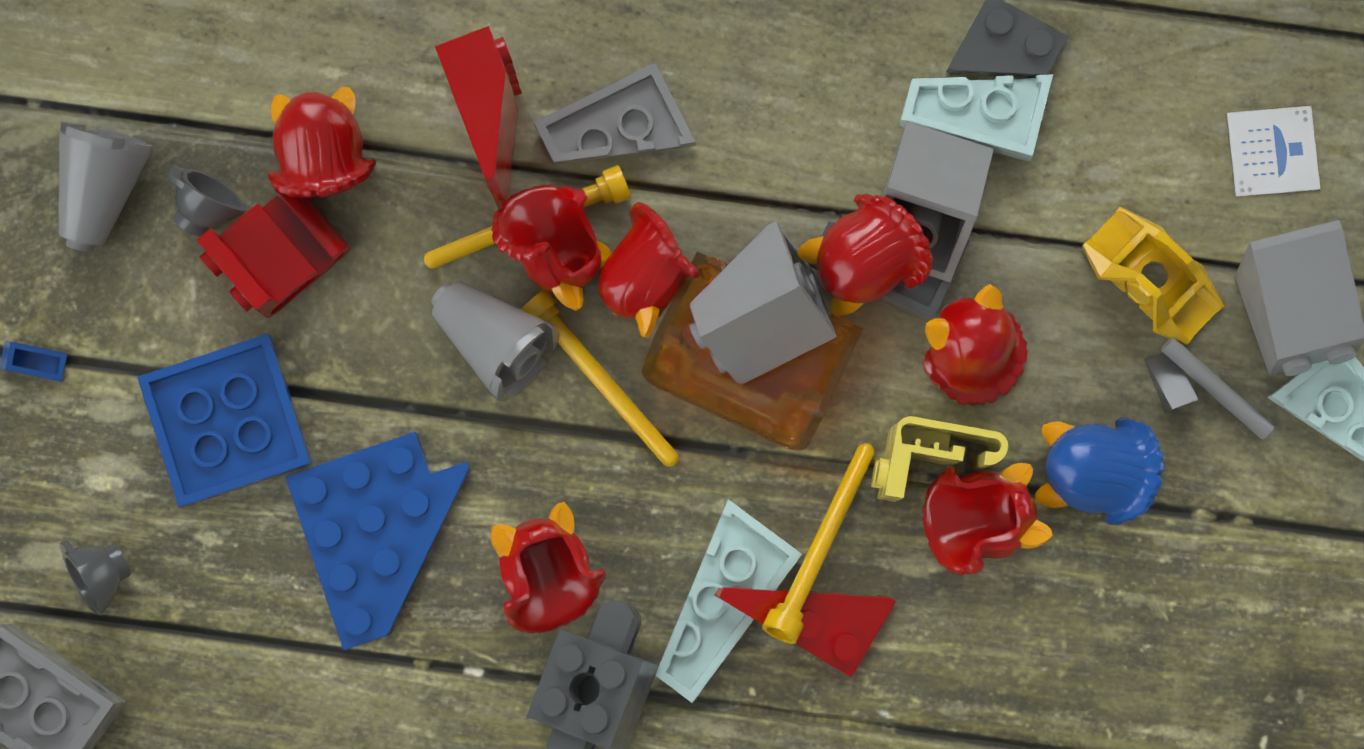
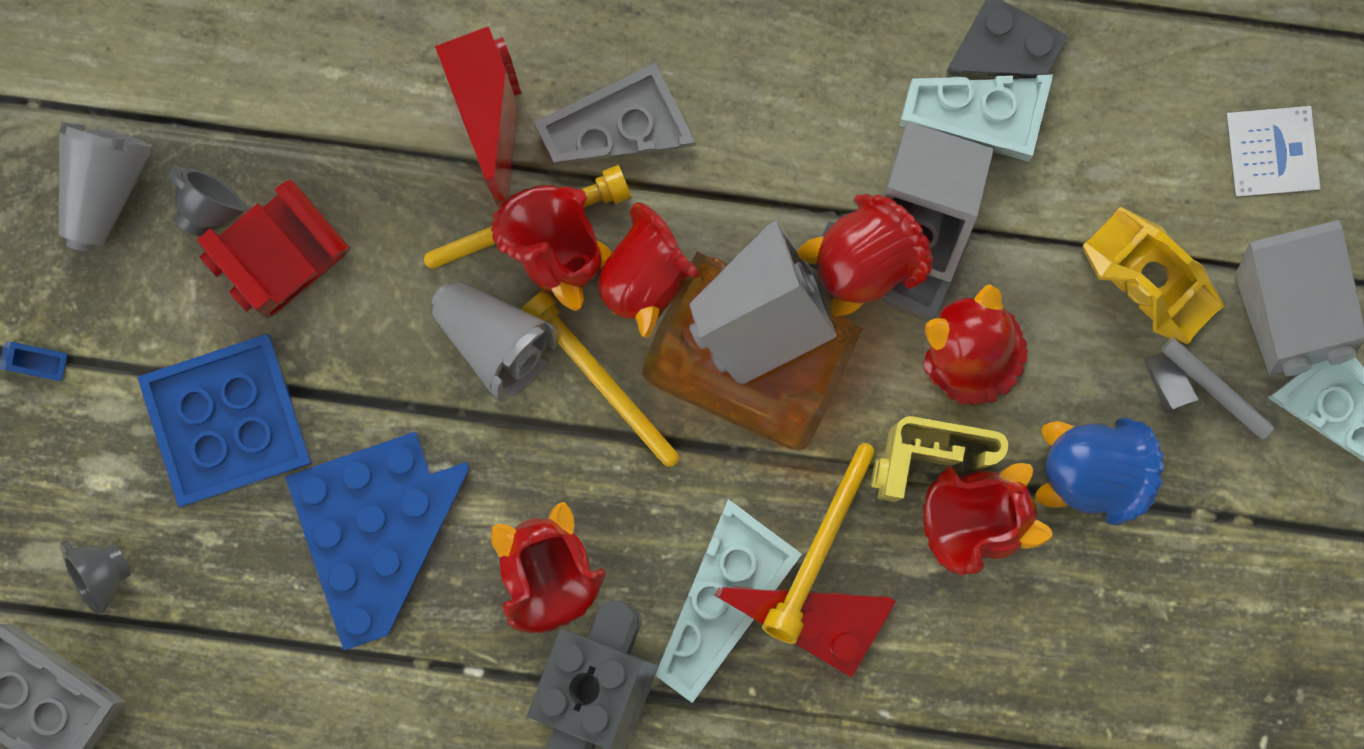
(317, 145): red hair -> none

